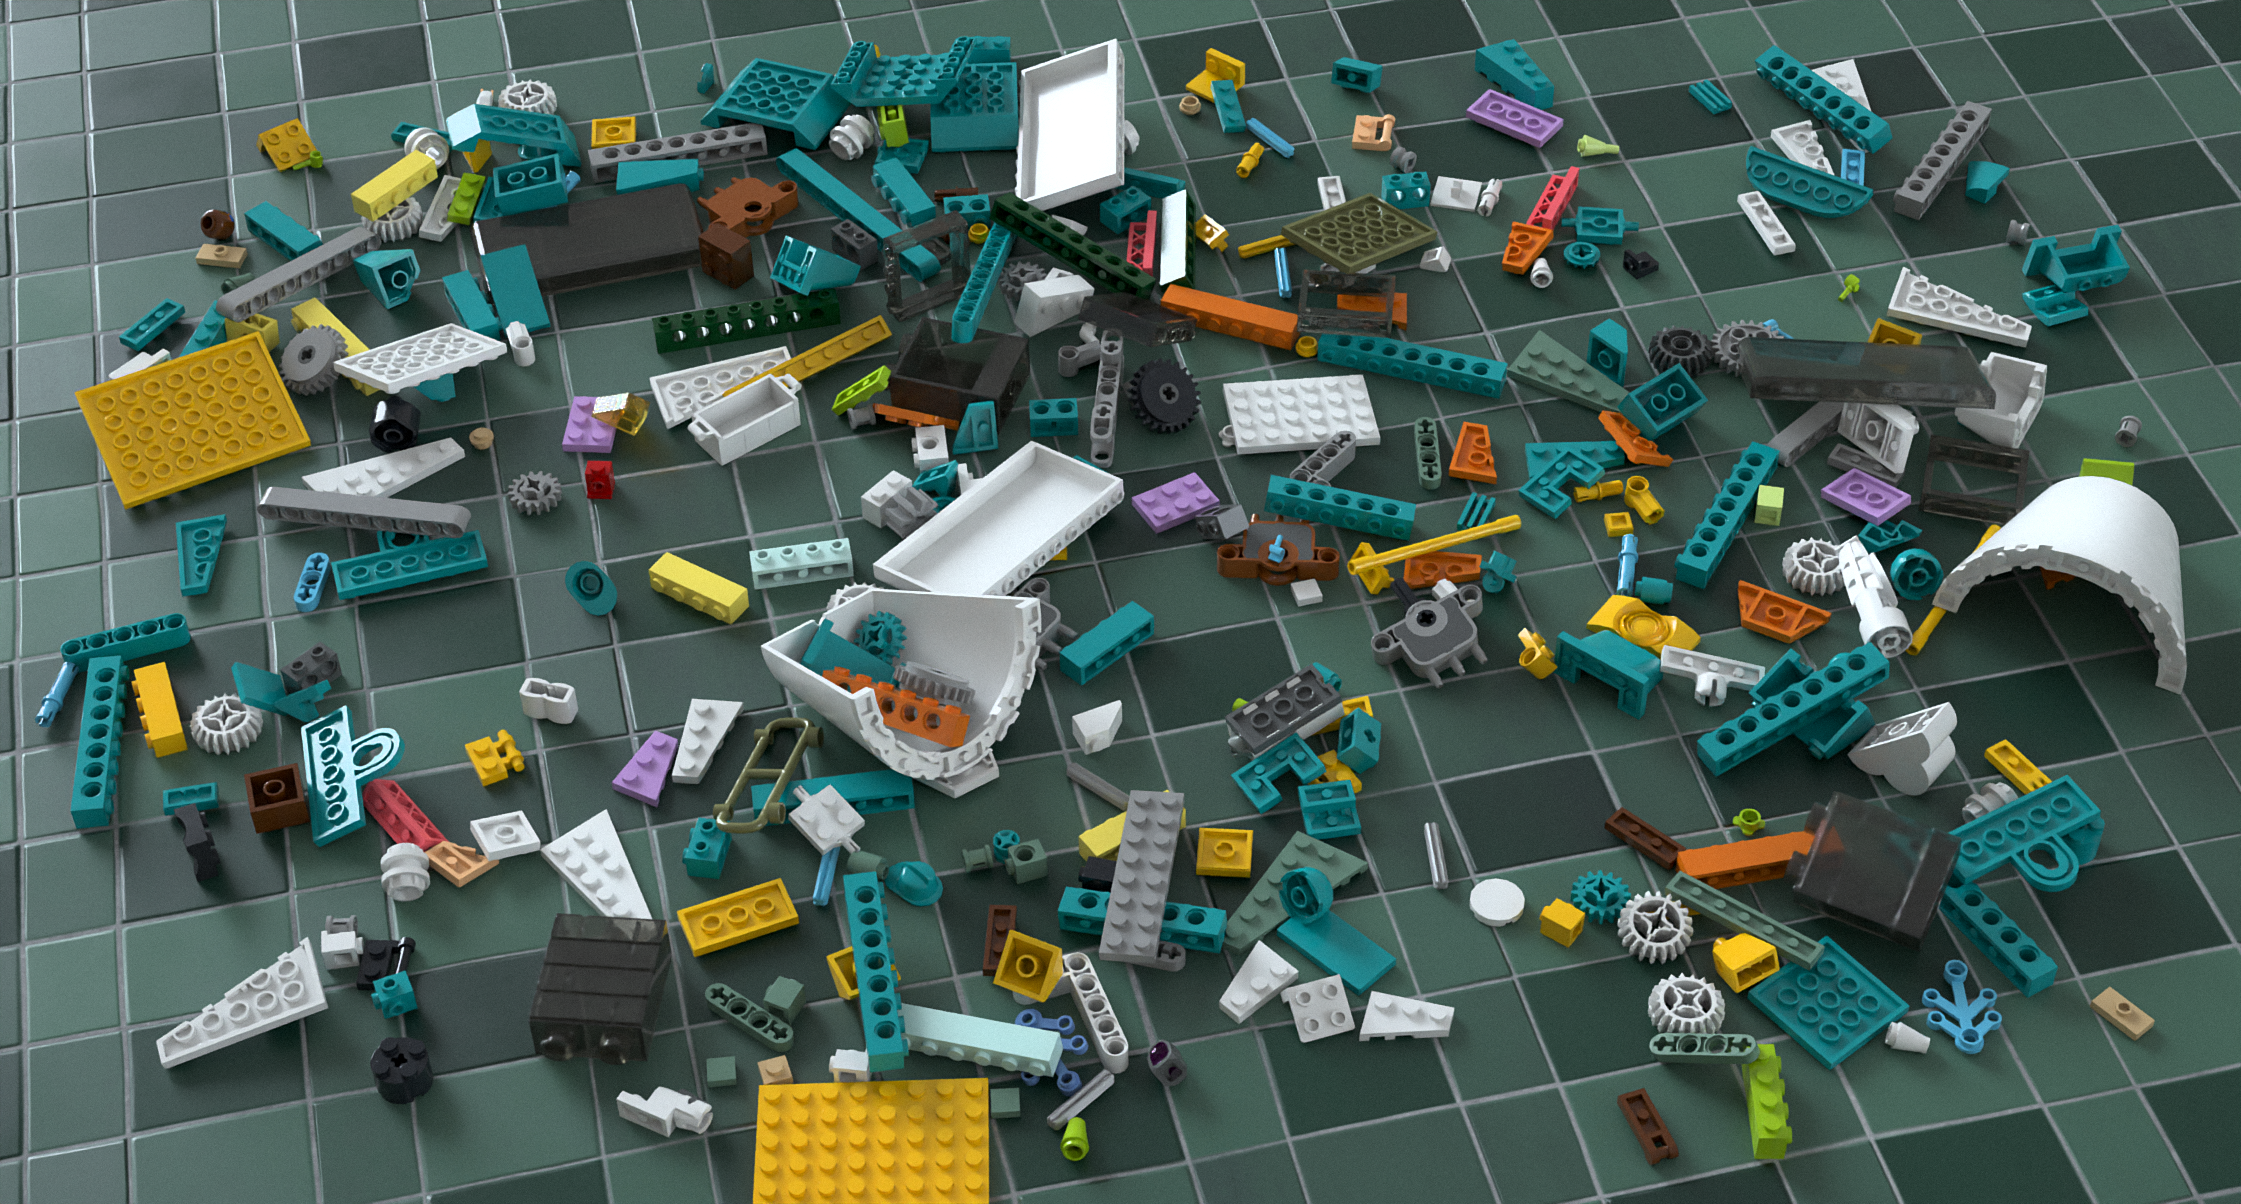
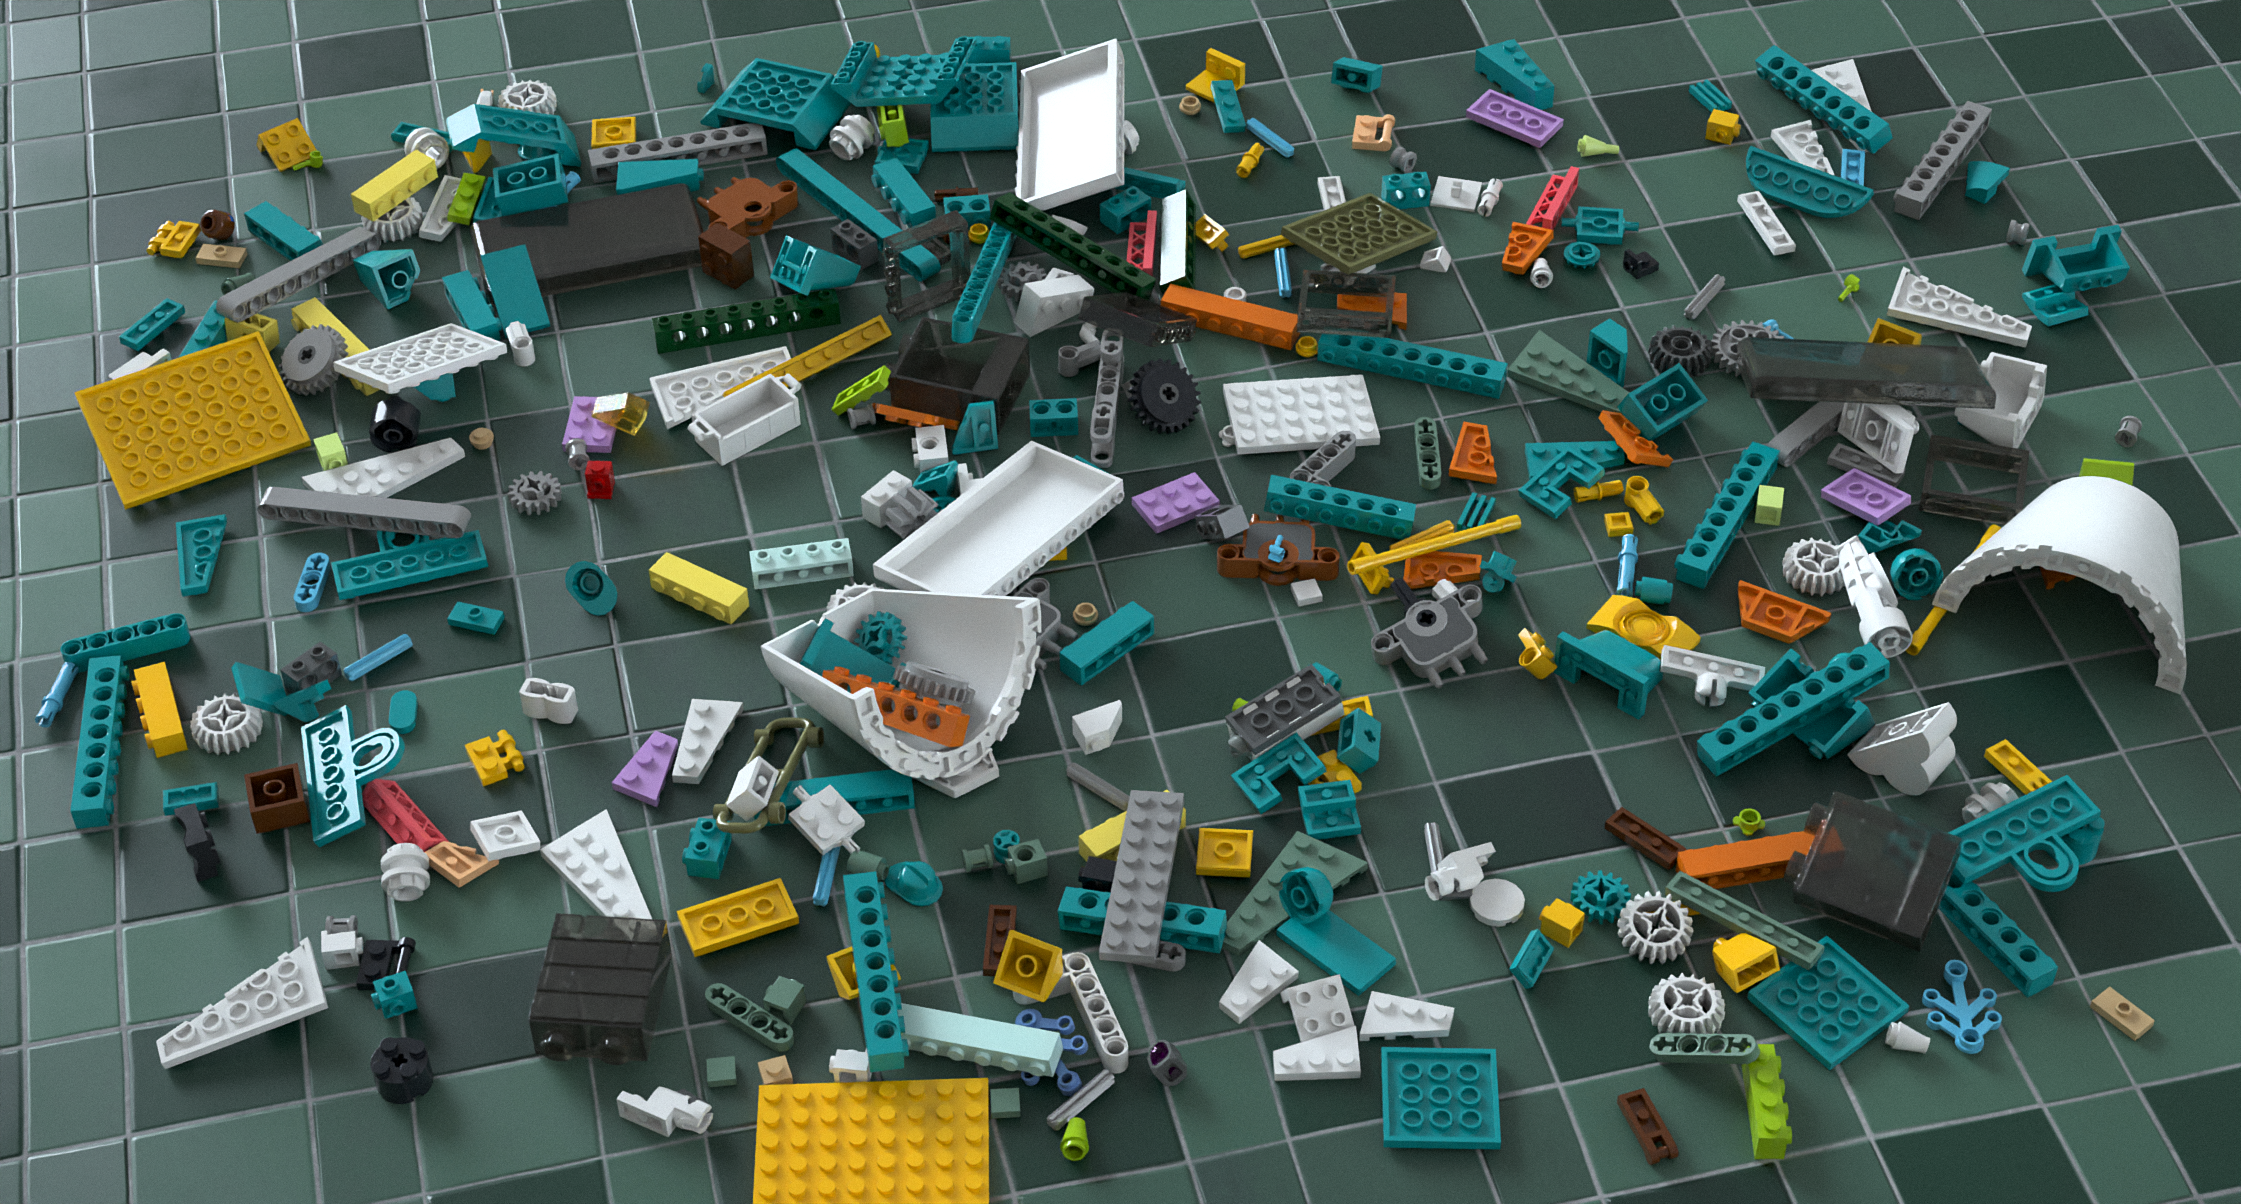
(174, 240): none -> yellow plate
(330, 451): none -> yellowish green brick
(378, 657): none -> medium azure axle
(403, 711): none -> teal tile
(476, 618): none -> teal plate
(576, 450): none -> light grey bush
(752, 788): none -> white brick
(1085, 614): none -> tan plate
(1236, 293): none -> white tile
(1320, 1058): none -> white wing
(1433, 532): none -> yellow axle
(1440, 1098): none -> teal plate
(1458, 873): none -> white plate
(1531, 959): none -> teal plate
(1704, 297): none -> light grey axle
(1722, 127): none -> yellow brick

